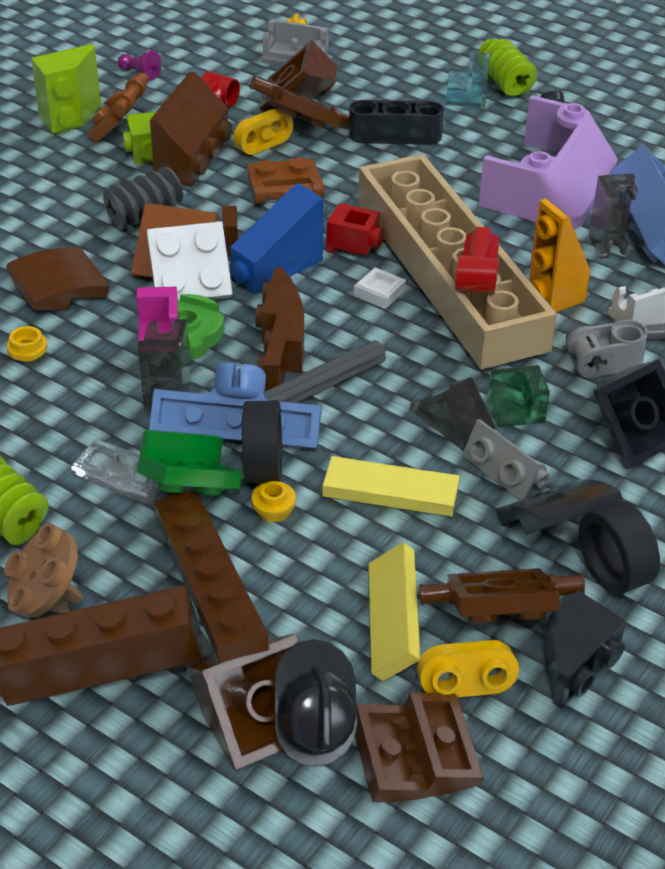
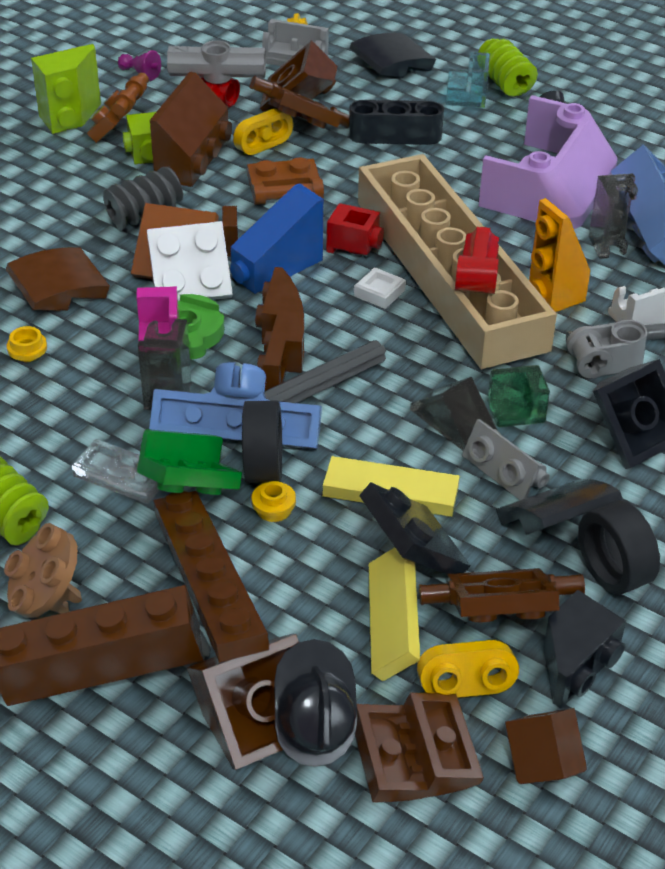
(216, 61): none -> light grey piece
(392, 53): none -> black slope
(413, 530): none -> black plate
(546, 746): none -> reddish brown panel

